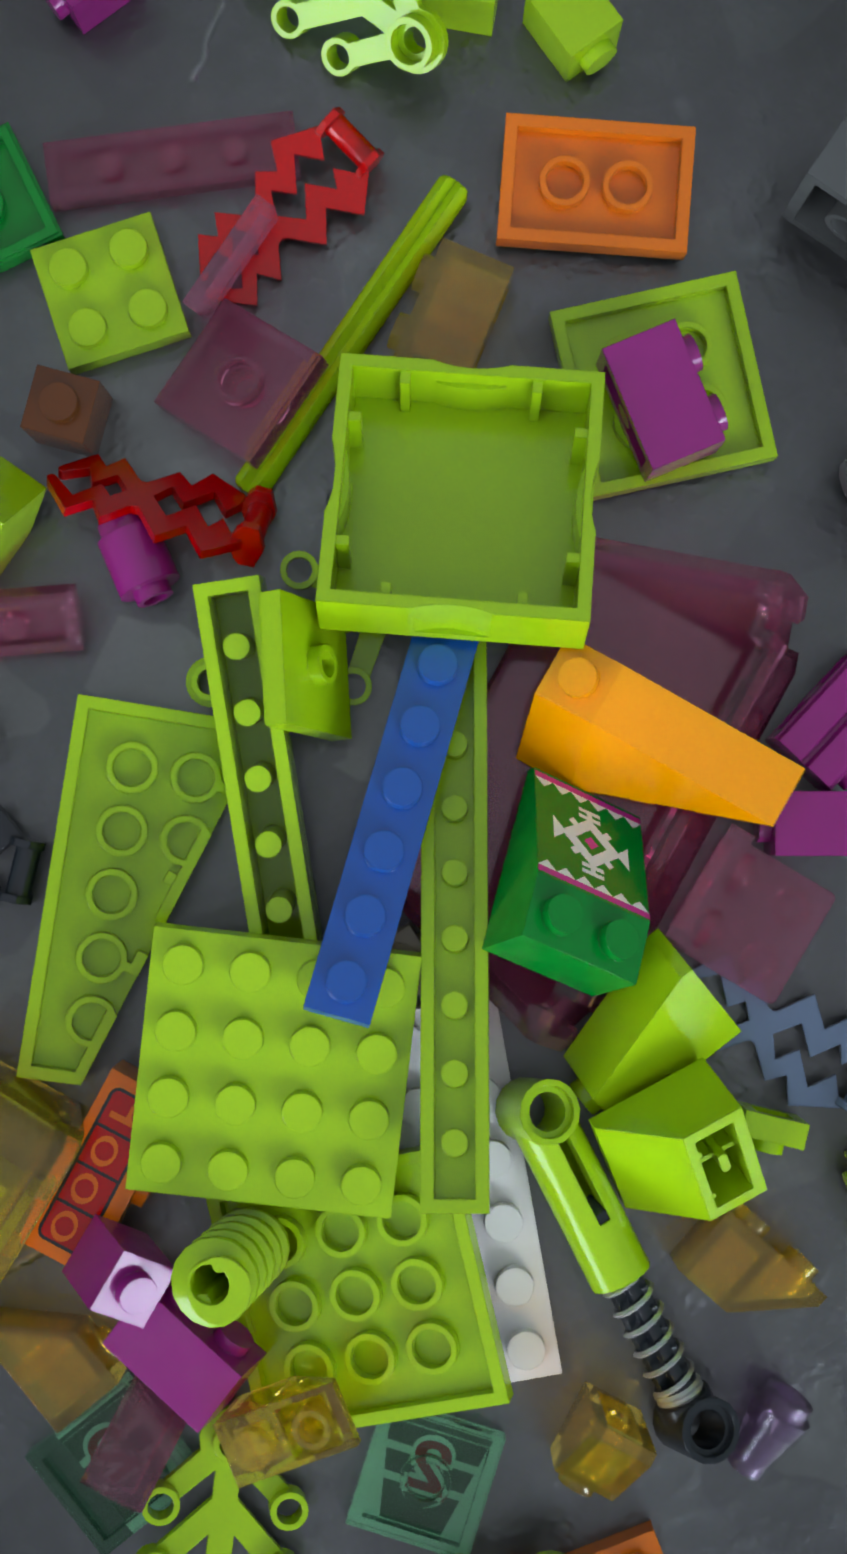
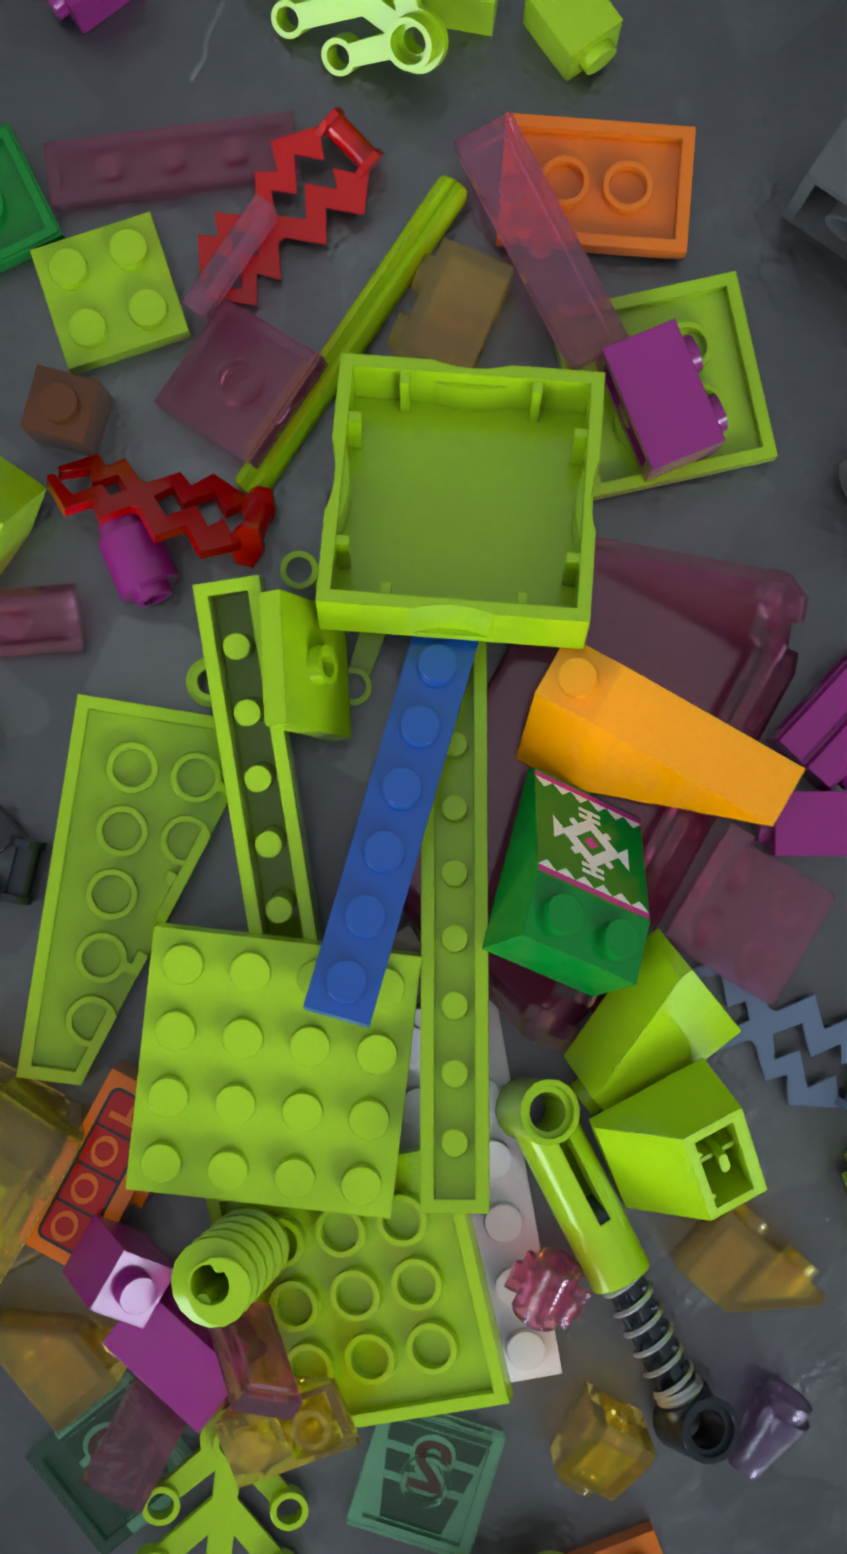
(256, 1365): none -> tile
(540, 241): none -> clear pink tile
(547, 1289): none -> clear pink gear
(774, 1128): lime plate -> none

